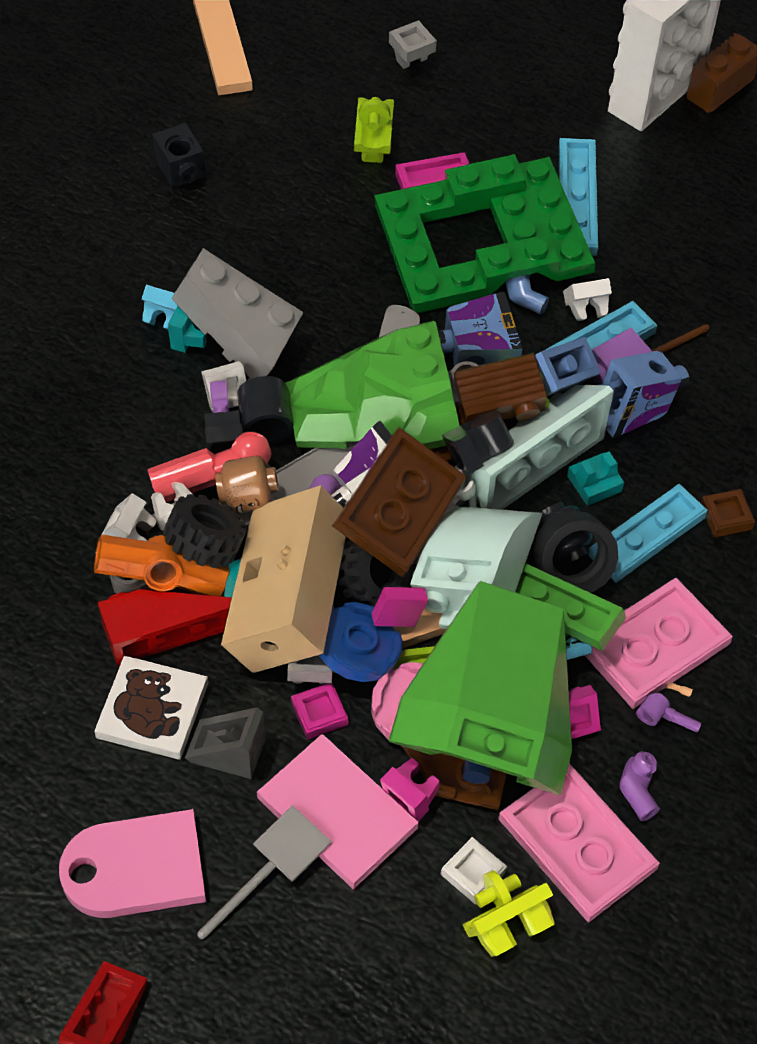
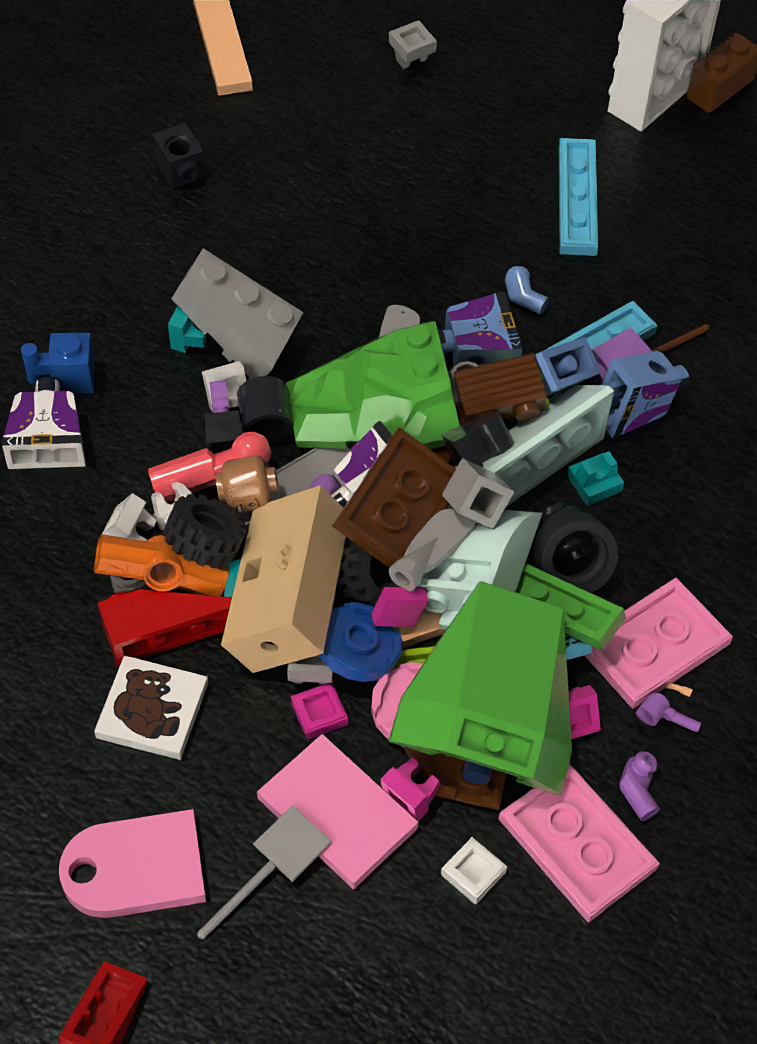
(43, 429): none -> torso
(68, 361): none -> blue brick
(157, 302): medium azure tile -> none
(229, 742): dark grey slope -> none
(374, 128): lime hips -> none
(427, 170): dark pink tile -> none
(431, 547): none -> light grey piece
(477, 493): none -> light grey brick
(528, 905): neon yellow hips -> none
(530, 215): green piece -> none
(580, 294): white tile -> none
(653, 529): medium azure tile -> none
(728, 513): reddish brown tile -> none

